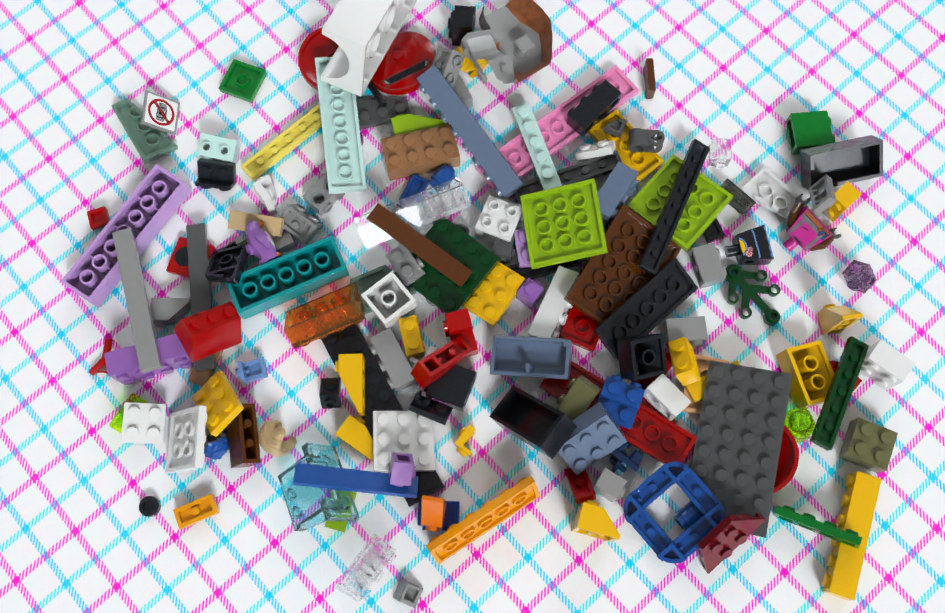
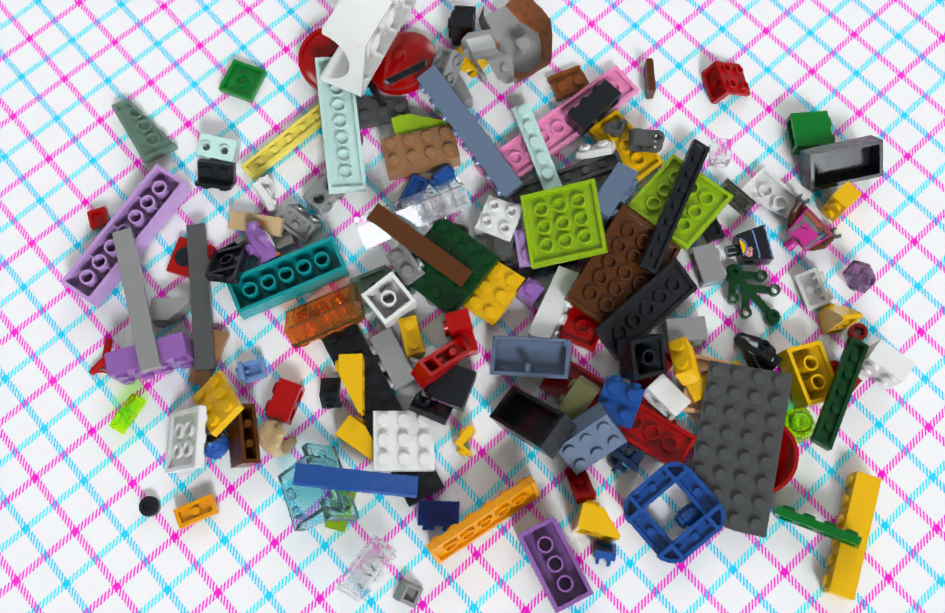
(143, 423): white plate -> none
(160, 112): piece -> none
(210, 331): red slope -> none
(284, 401): none -> red brick
(401, 469): medium lavender brick -> none
(432, 512): orange slope -> none
(554, 564): none -> medium lavender brick
(567, 82): none -> dark orange plate
(605, 551): none -> blue tile
(610, 485): light grey brick -> none
(724, 80): none -> red bracket
(726, 538): dark red wing -> none
(756, 351): none -> black animal
(813, 289): none -> white bracket
(822, 197): light grey bracket -> none
(864, 331): none -> red bush
(868, 445): olive brick -> none

